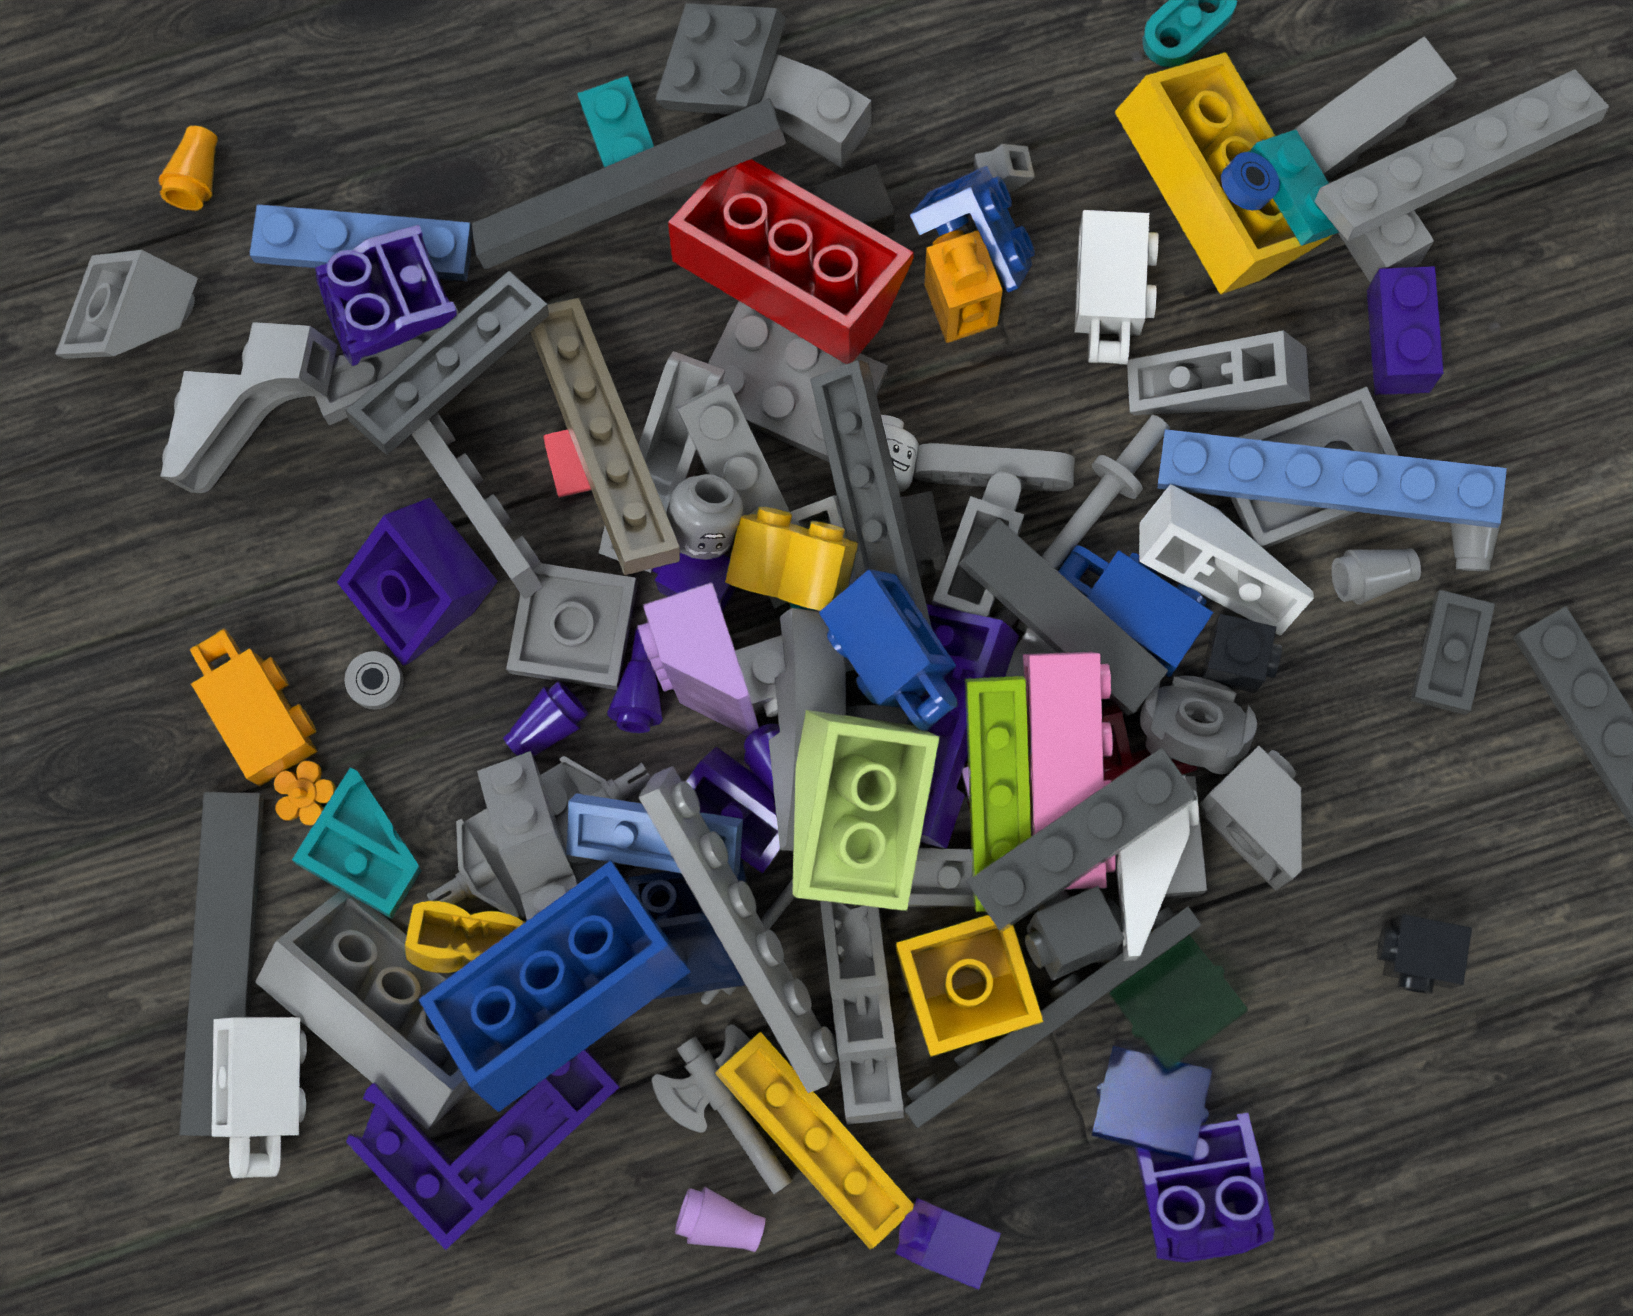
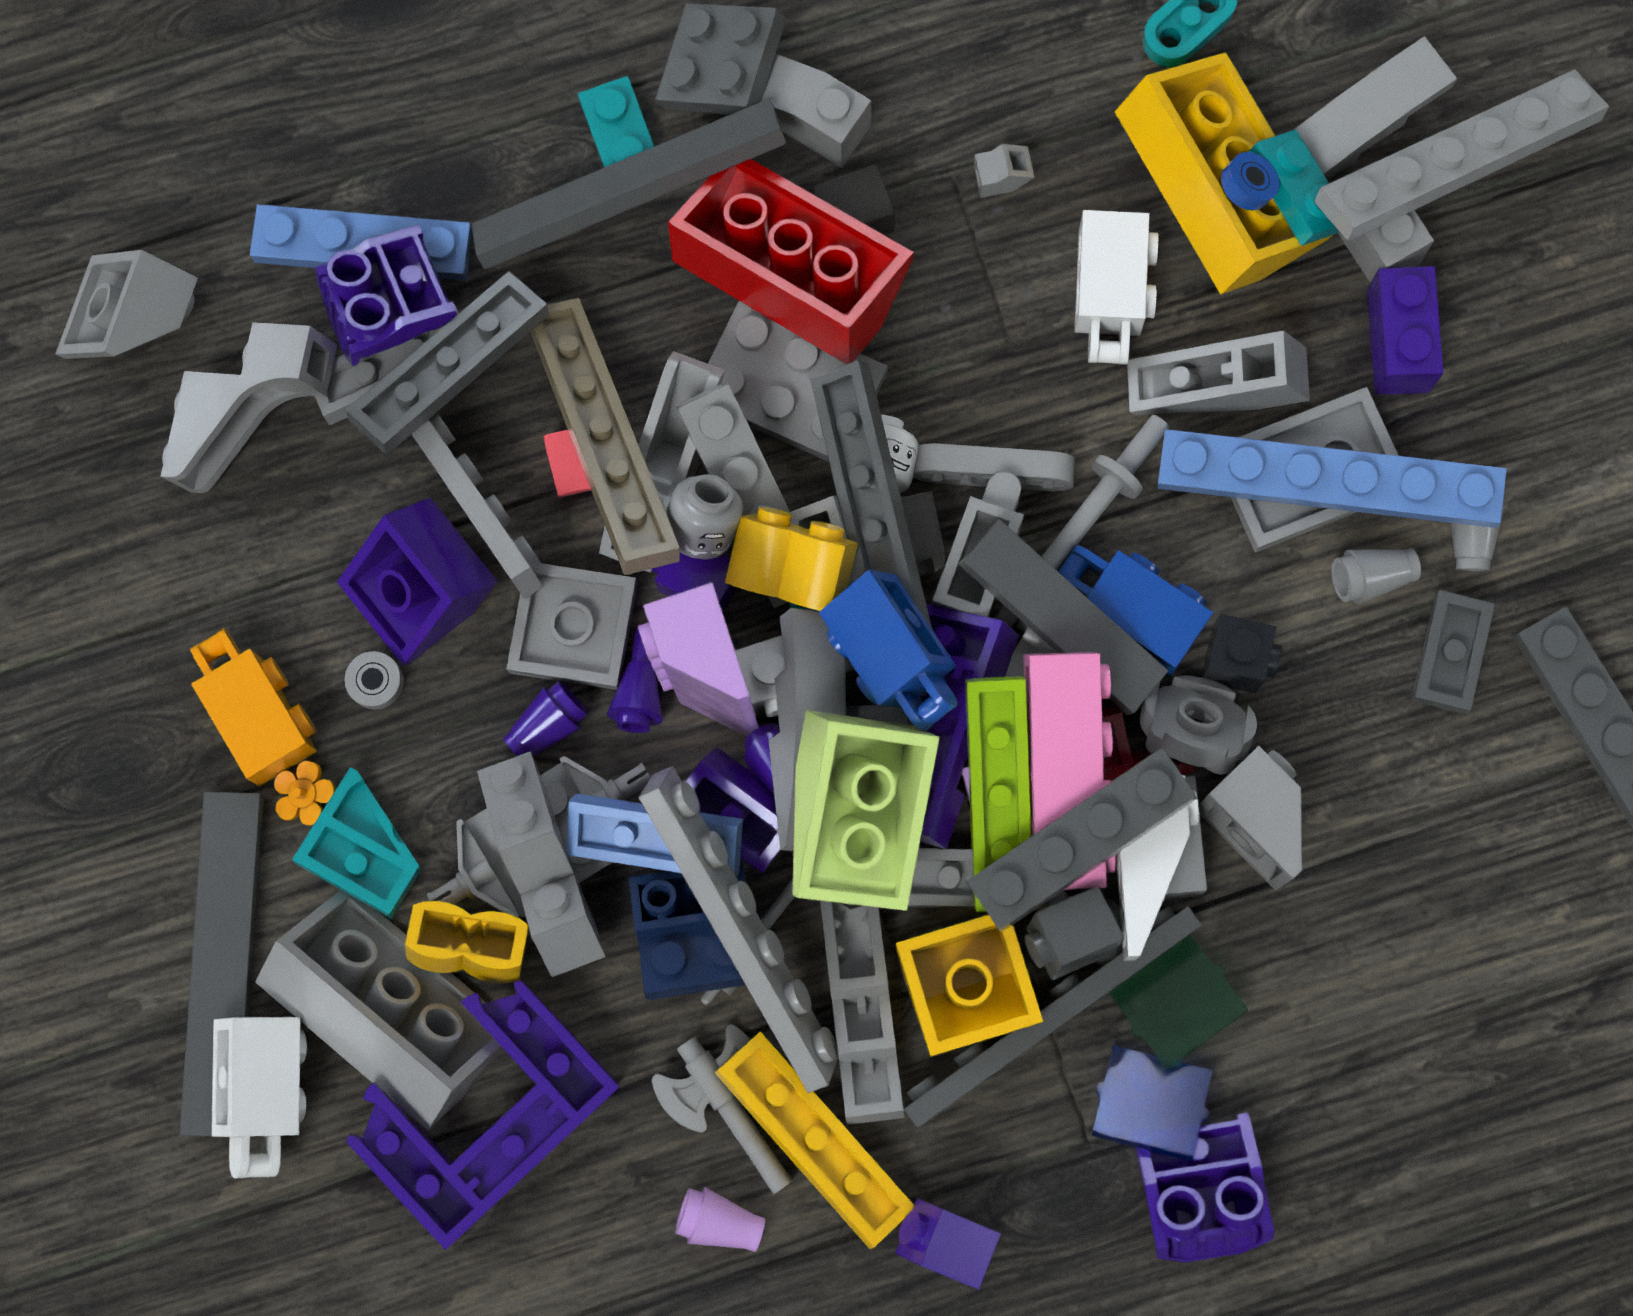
(189, 173): light orange cone -> none
(553, 987): blue slope -> none
(962, 284): light orange brick -> none
(987, 202): blue bracket -> none
(1219, 560): white slope -> none
(1424, 953): black brick -> none

